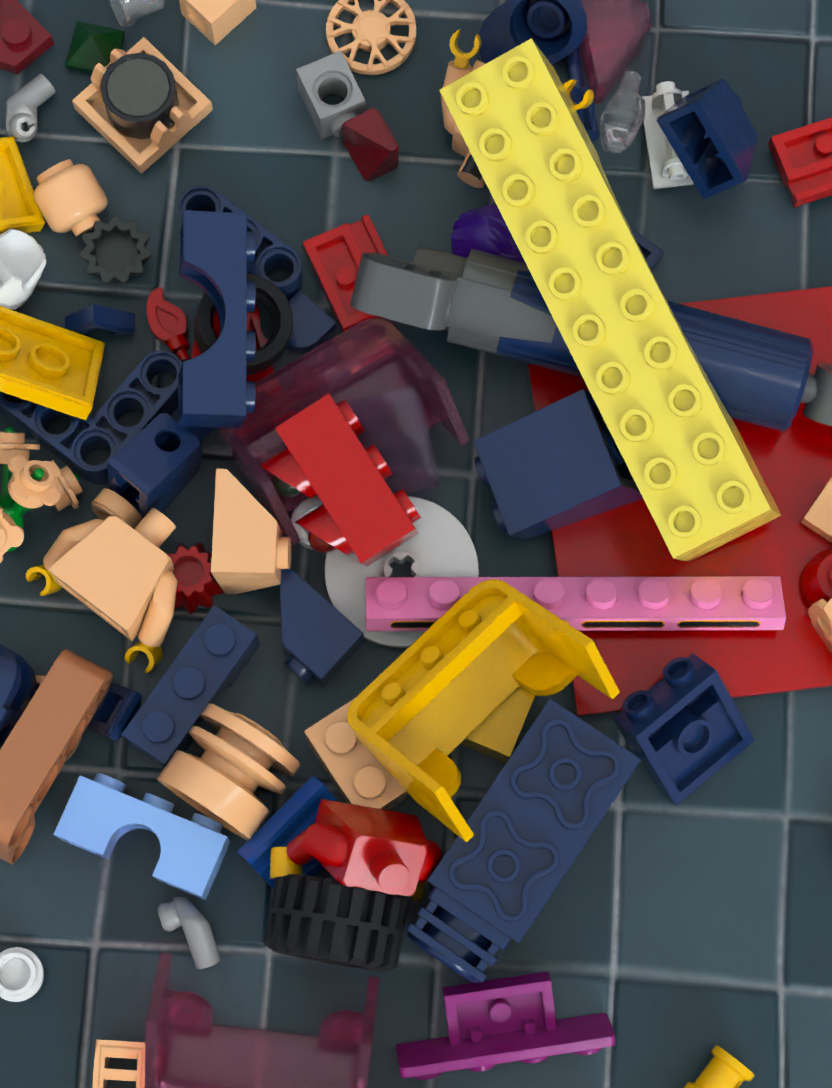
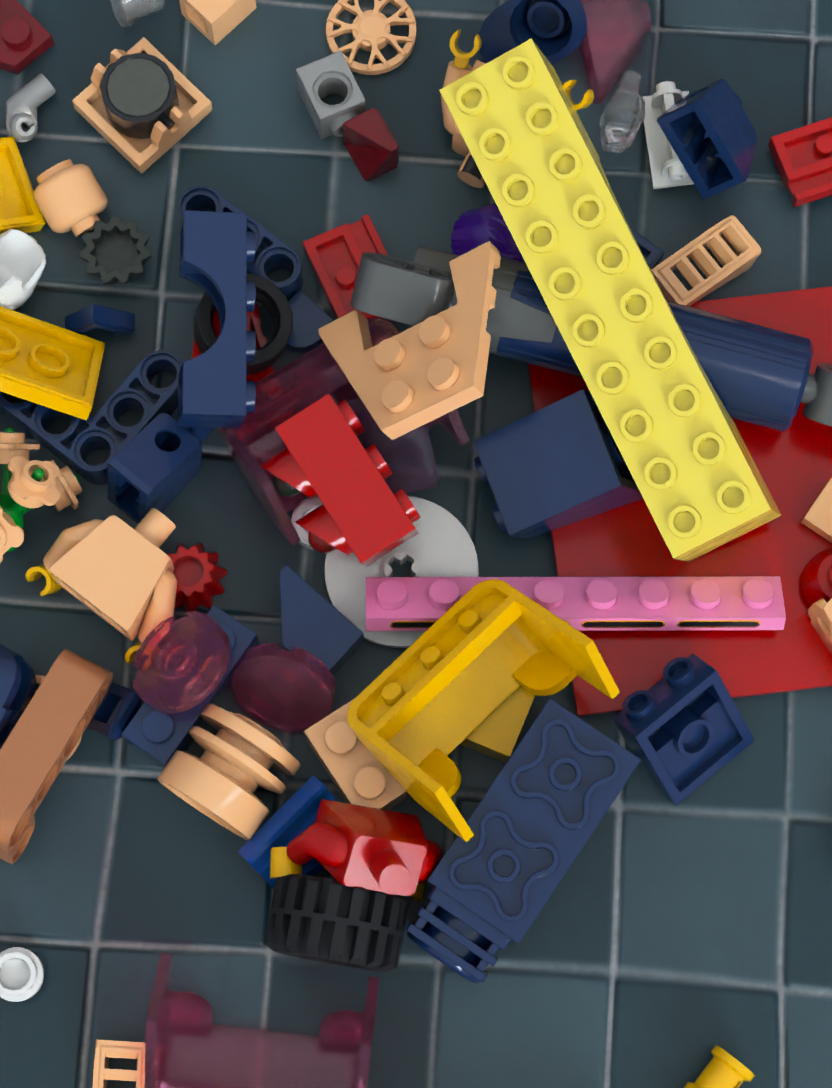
(92, 45): dark green slope -> none
(102, 814): light blue arch -> none
(111, 503): light nougat tile -> none
(168, 324): red piece -> none
(181, 662): none -> clear pink tile
(195, 927): light grey arm -> none
(245, 540): light nougat slope -> none
(283, 687): none -> clear pink tile
(428, 365): none -> light nougat wing
(502, 1024): magenta bracket -> none
(588, 114): dark blue axle -> none
(728, 243): none -> light nougat slope

